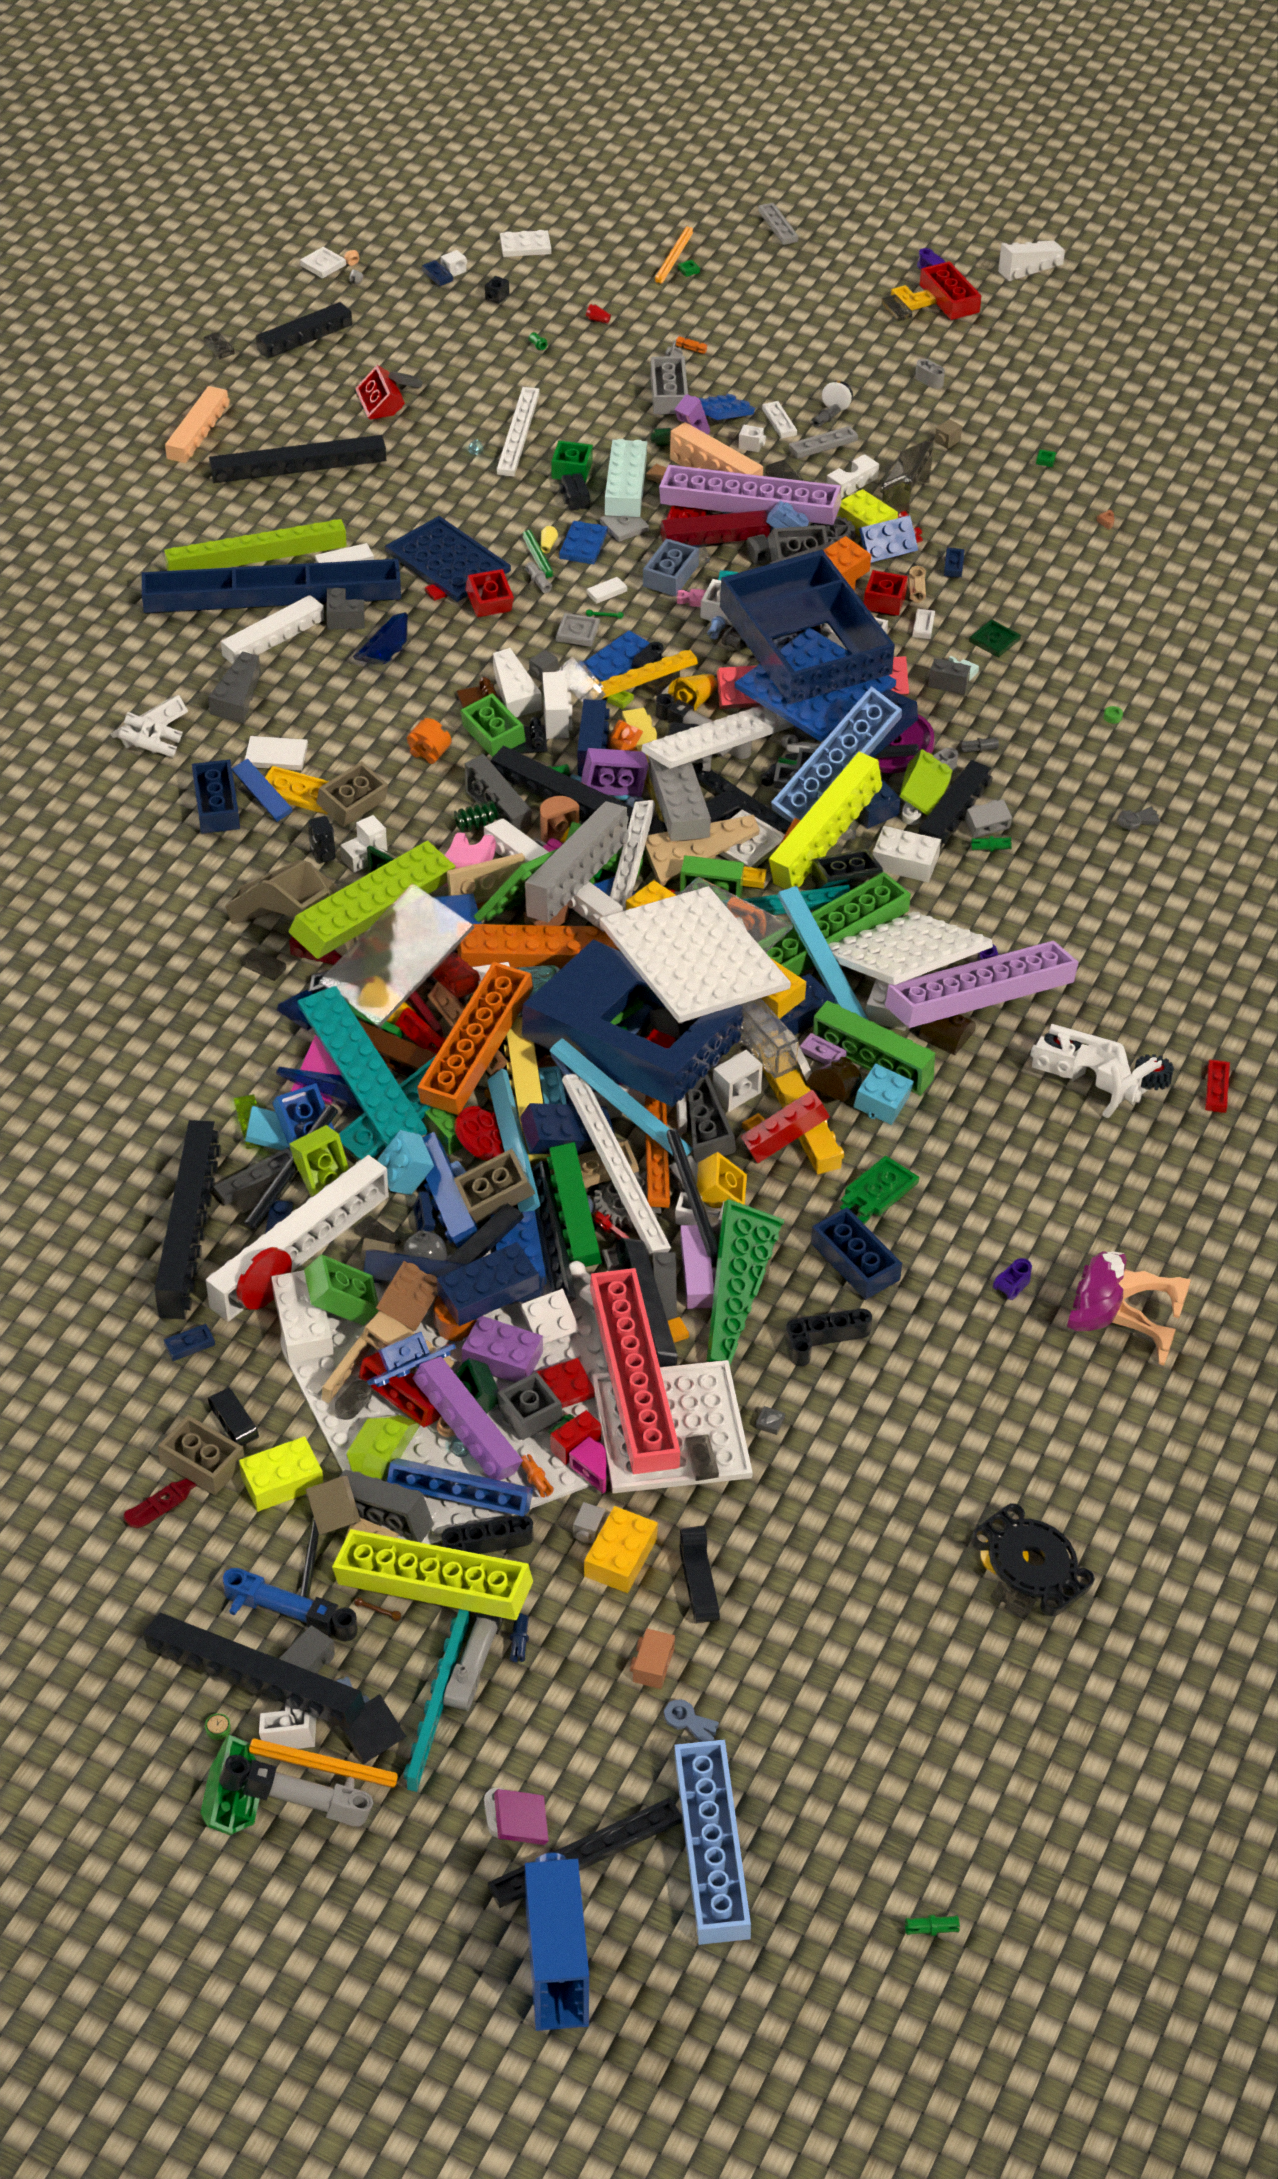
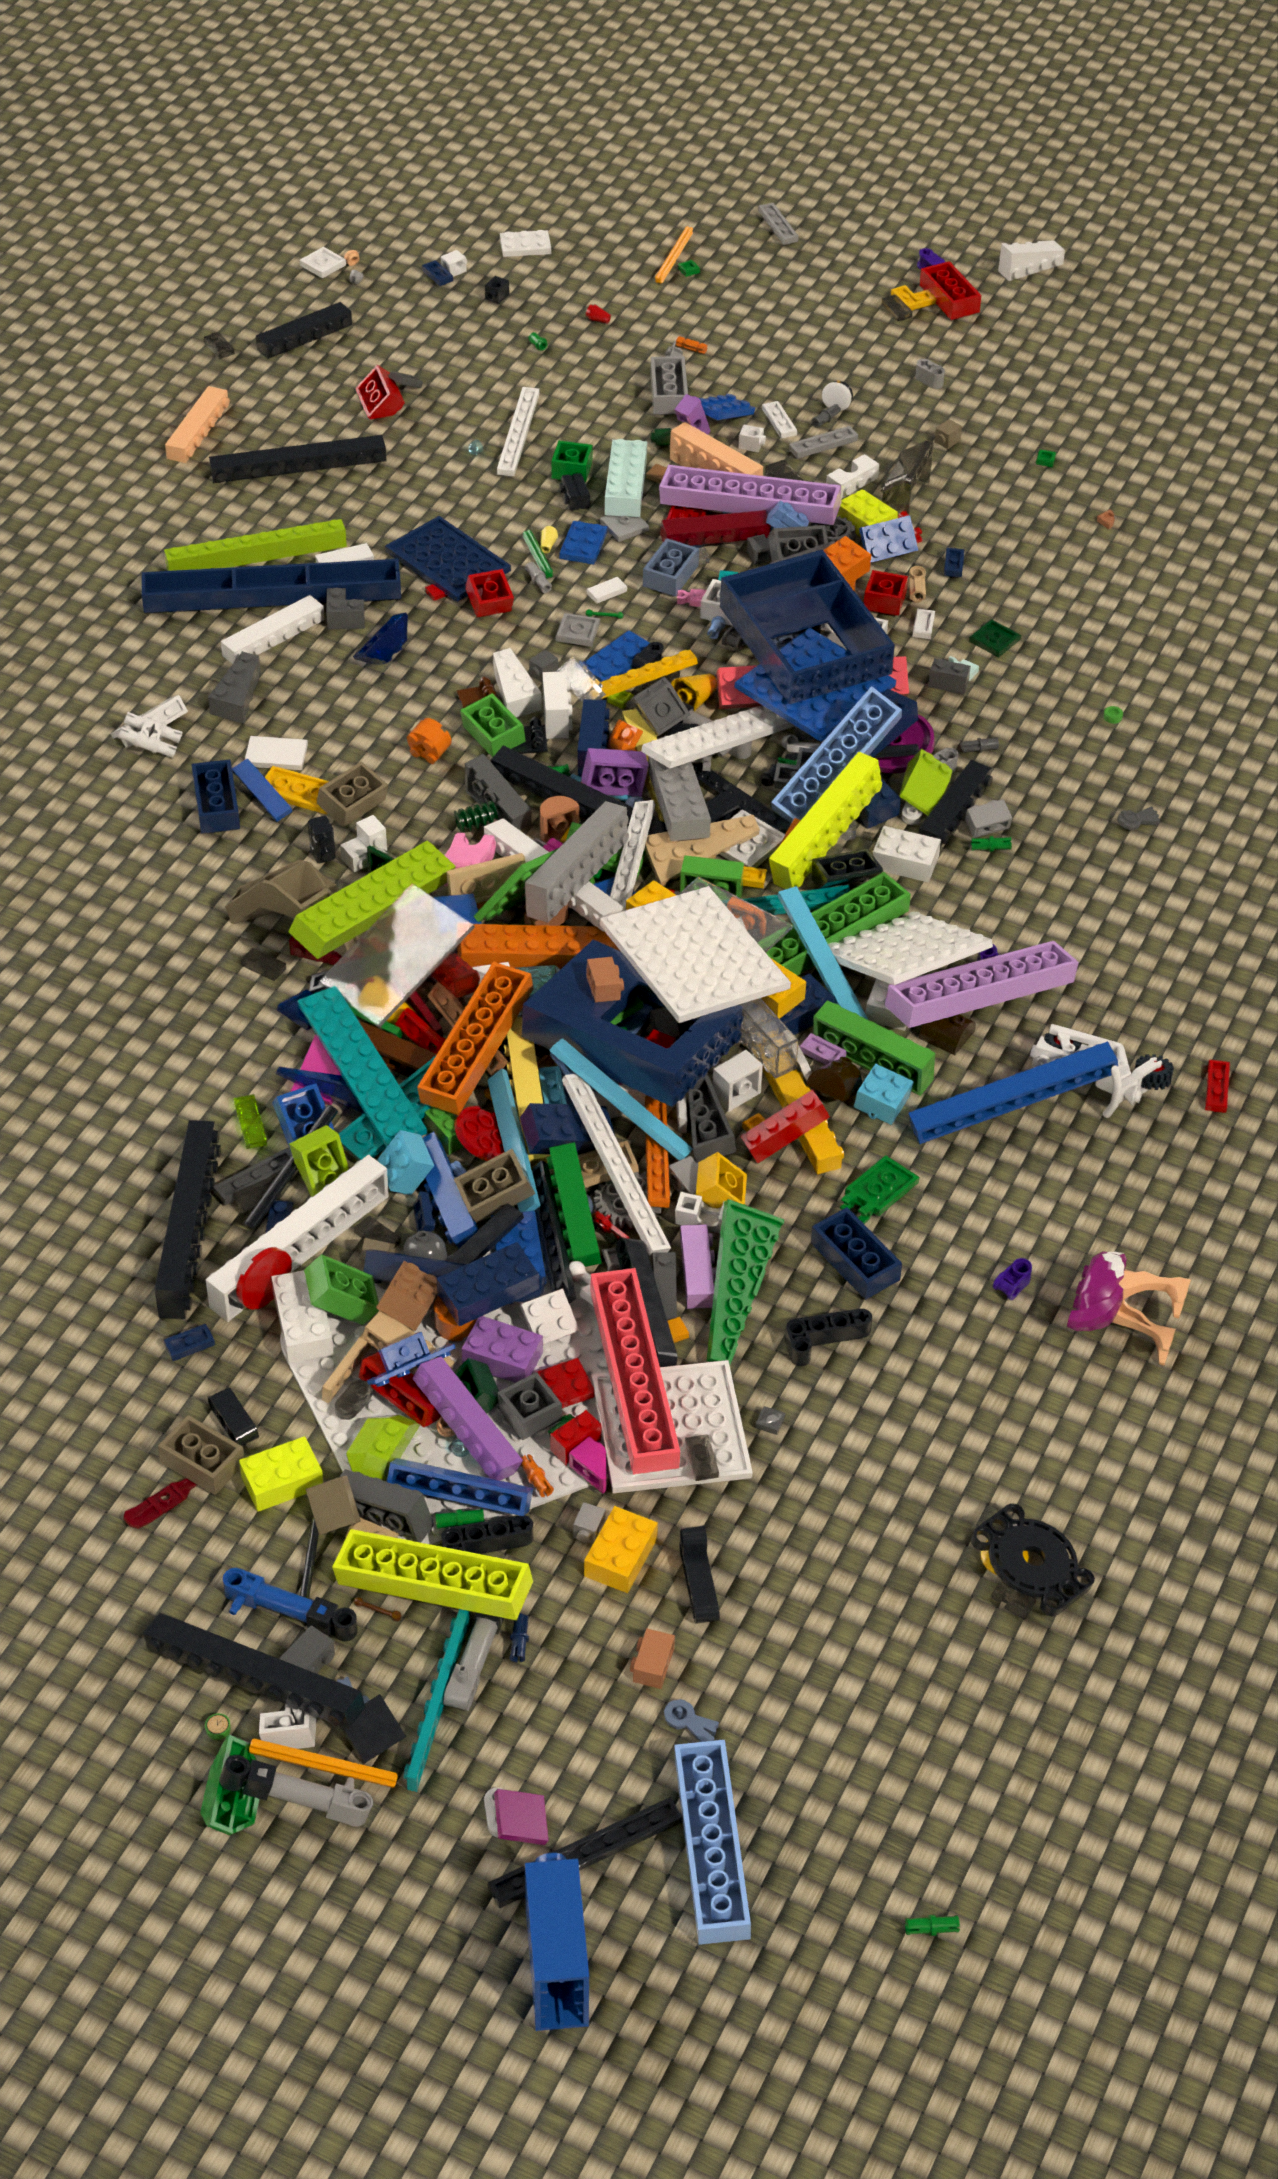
(265, 1129): medium azure tile -> none
(459, 1518): none -> green pin
(604, 979): none -> nougat brick
(659, 706): none -> dark grey bracket
(692, 1193): black axle -> none
(1013, 1092): none -> blue brick

